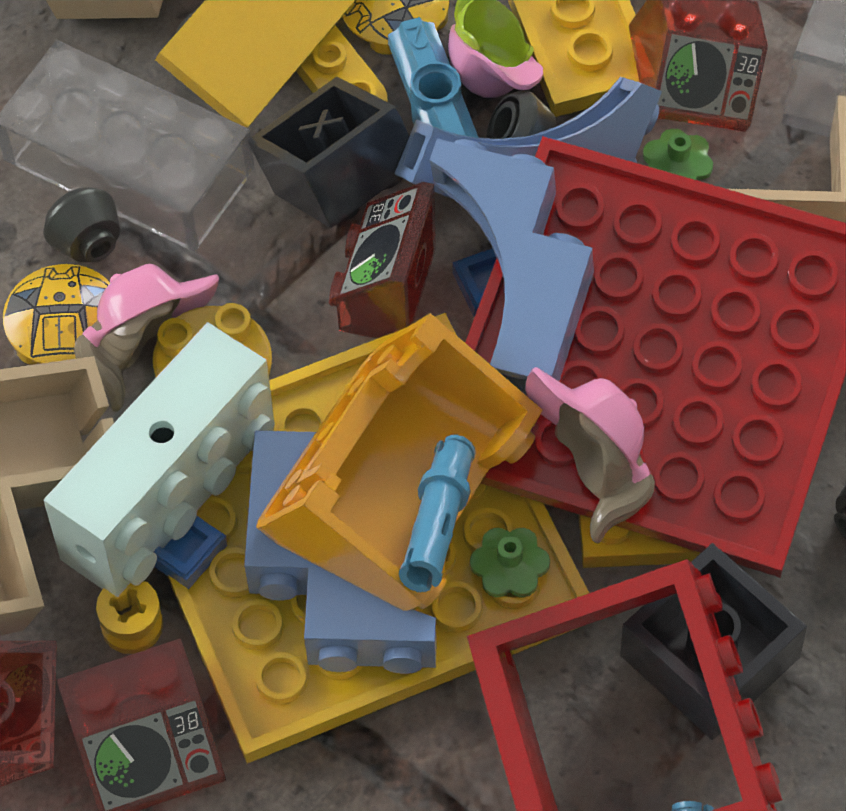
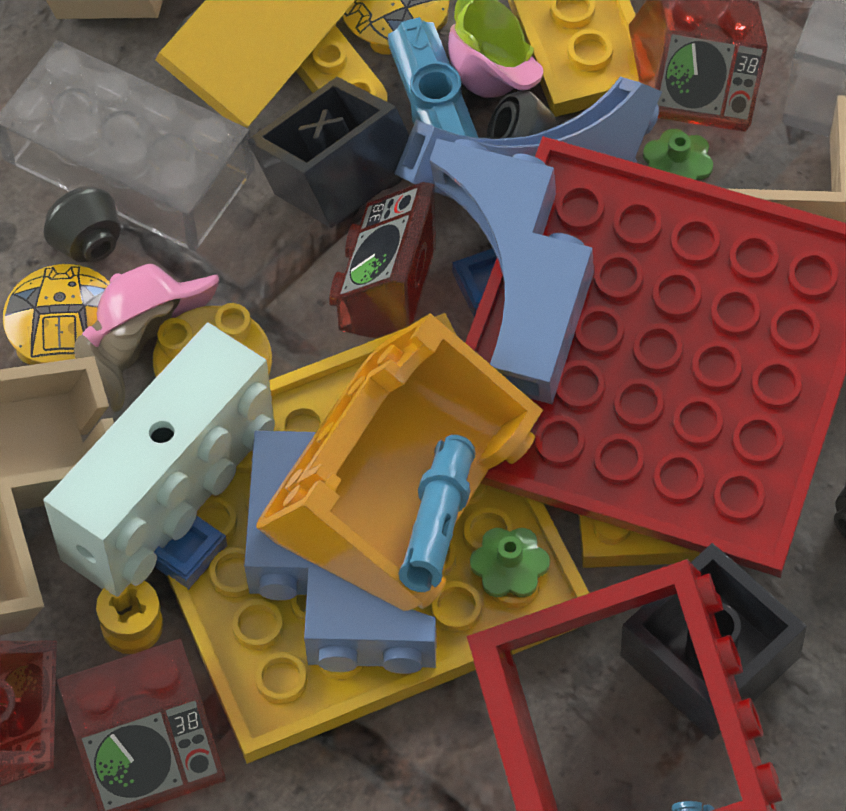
(606, 442): hair -> none

